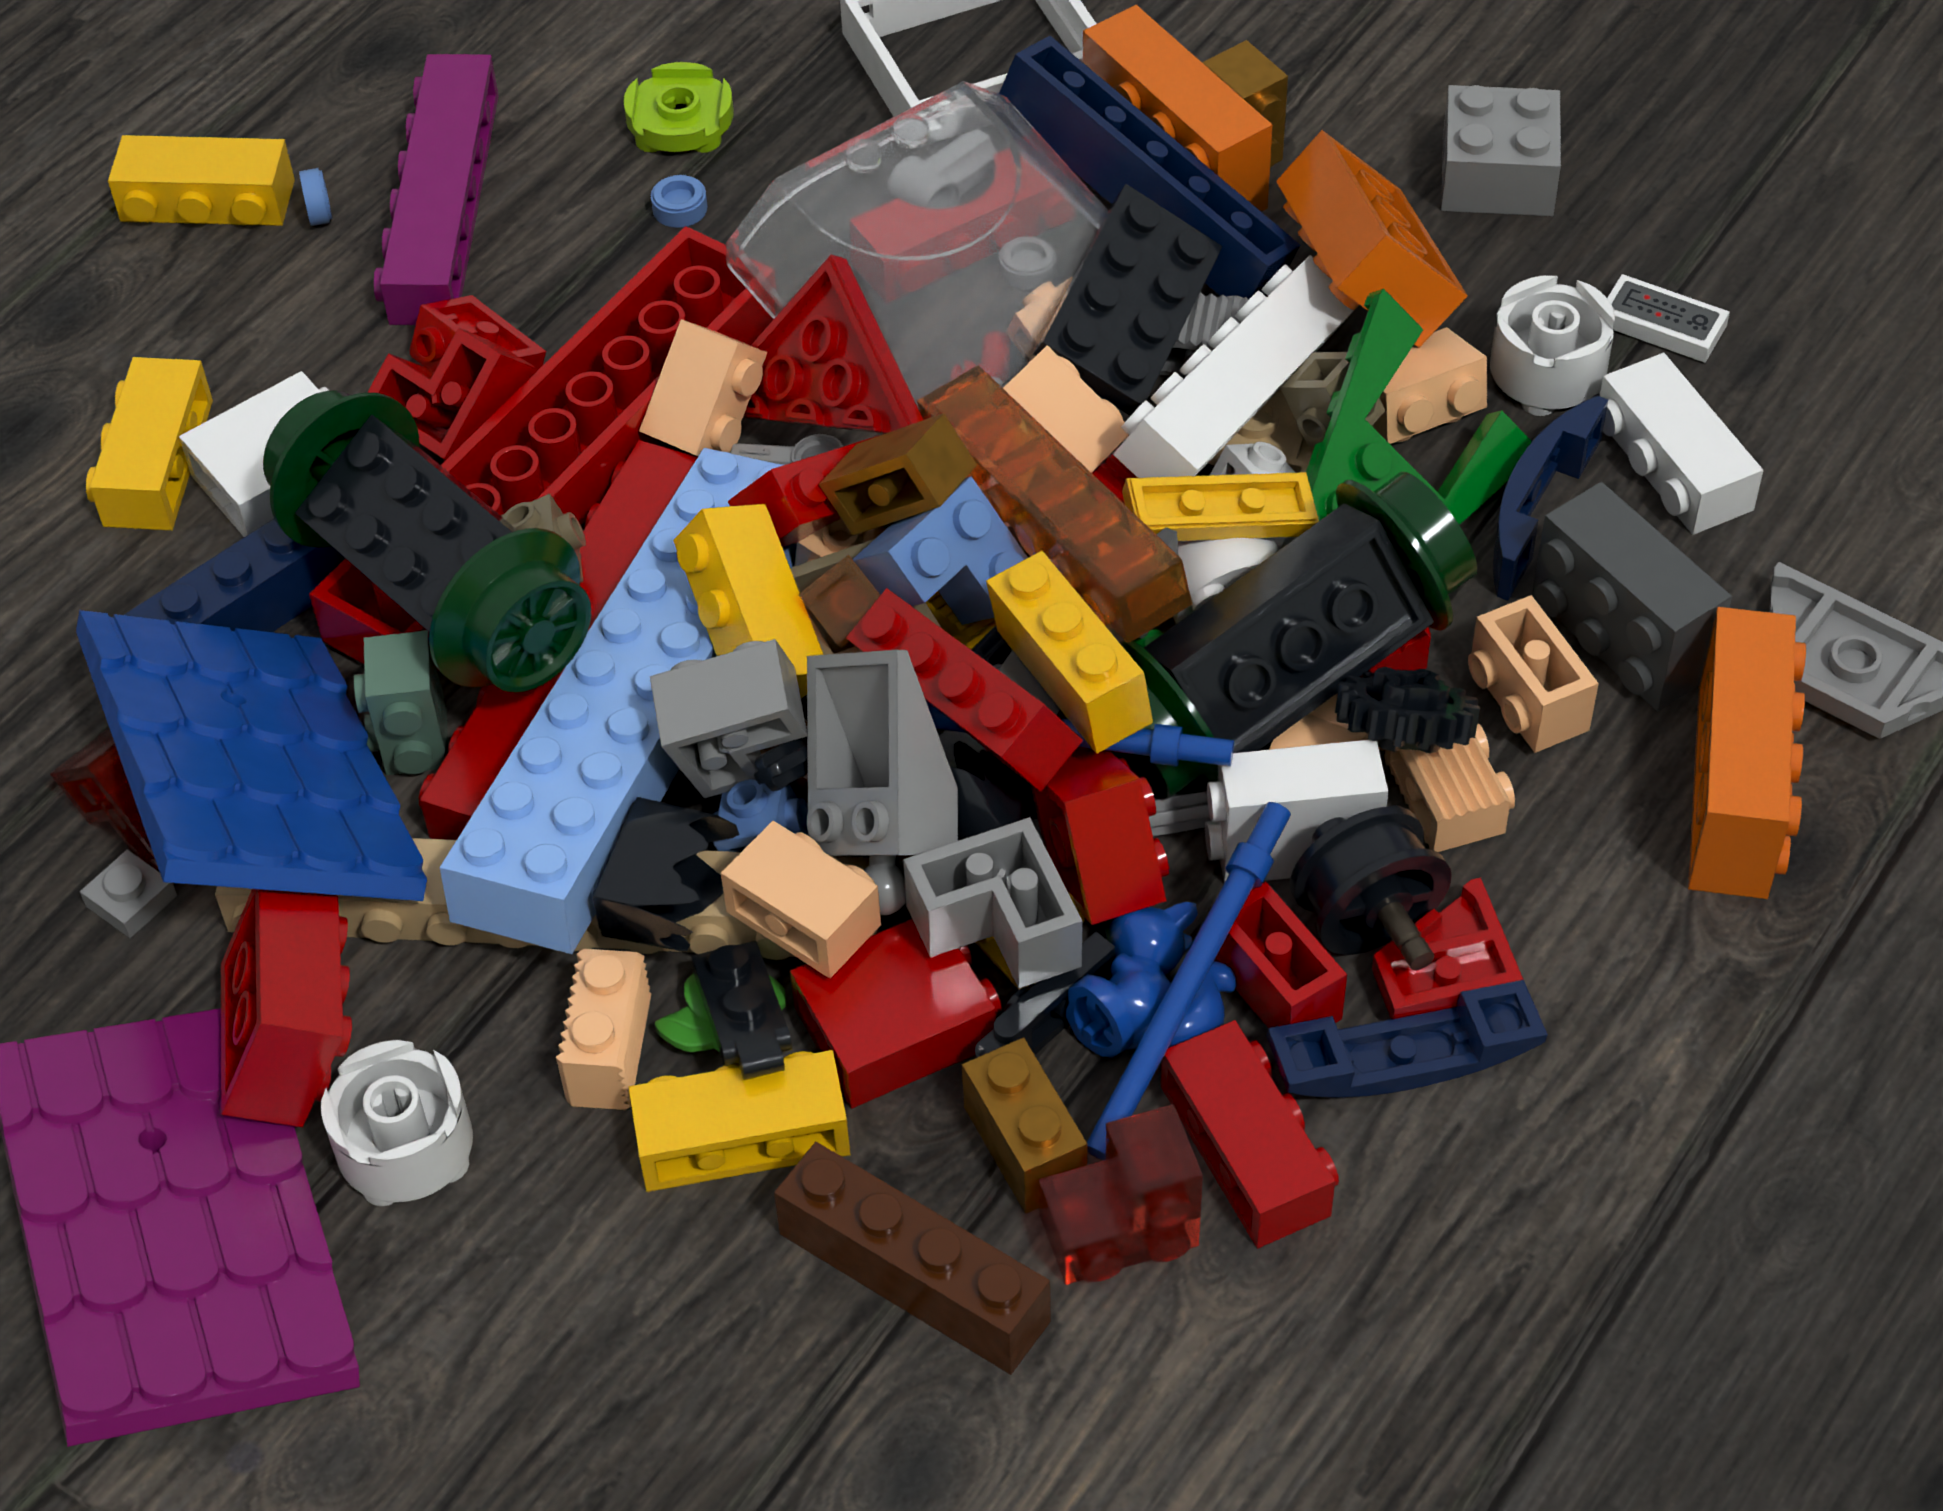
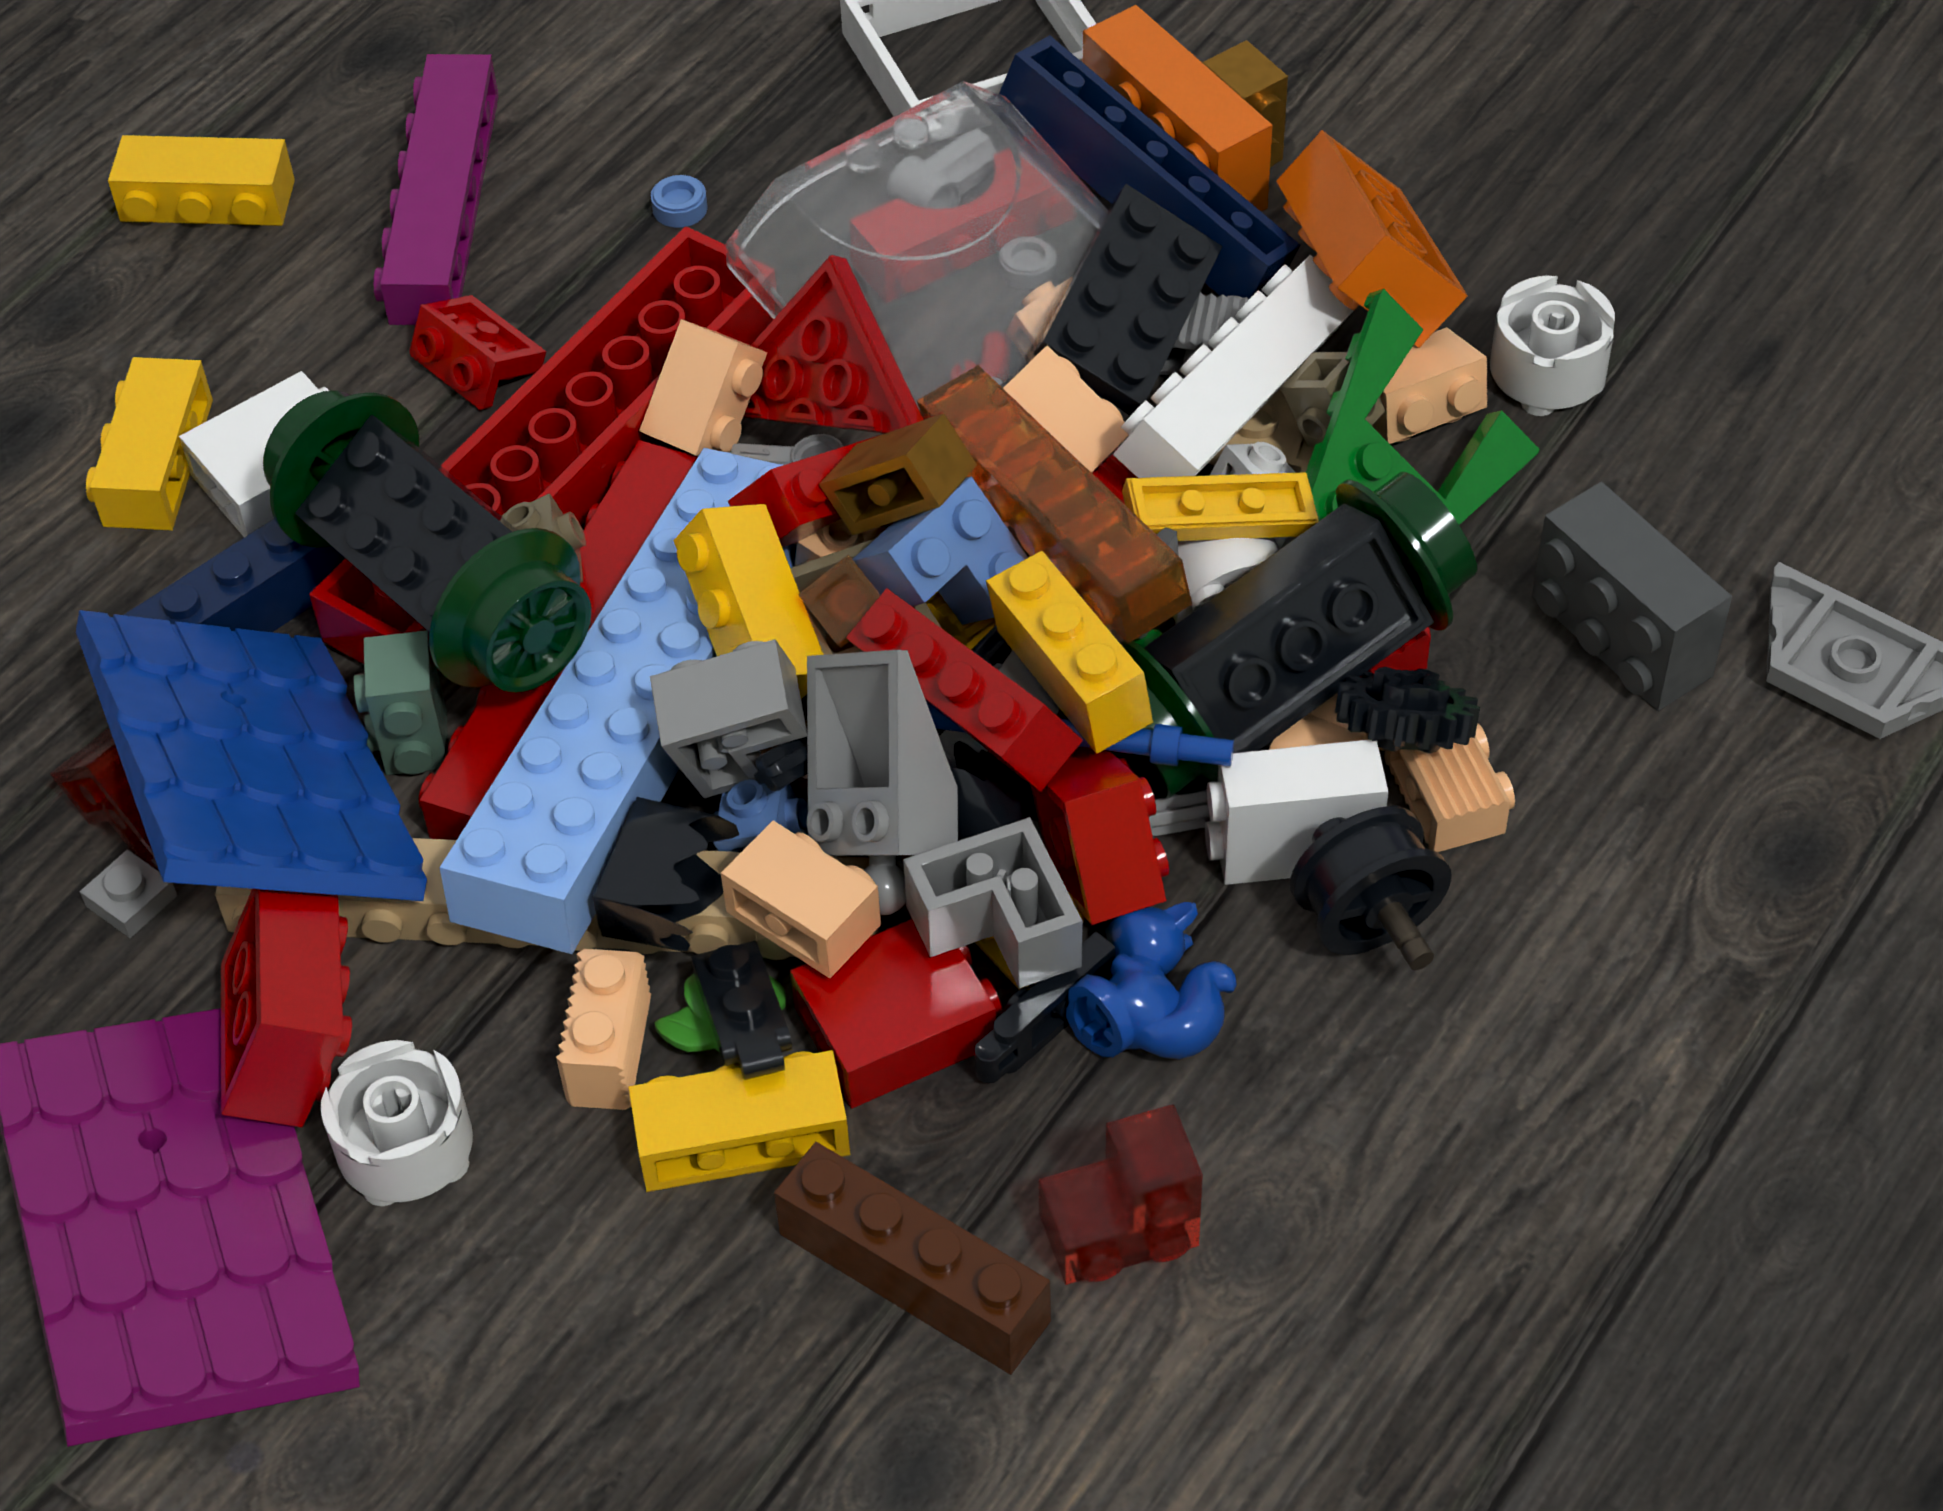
(315, 196): medium blue tile -> none
(460, 394): red brick -> none
(660, 126): lime plate -> none
(1021, 1119): pearl gold brick -> none
(1246, 870): blue bar -> none
(1249, 1133): red brick -> none
(1281, 964): red brick -> none
(1410, 1050): dark blue slope -> none
(1467, 952): red wing -> none
(1501, 150): light grey brick -> none
(1532, 674): light nougat brick -> none
(1561, 447): dark blue slope -> none
(1666, 318): tile -> none
(1679, 444): white brick -> none
(1746, 754): orange brick -> none

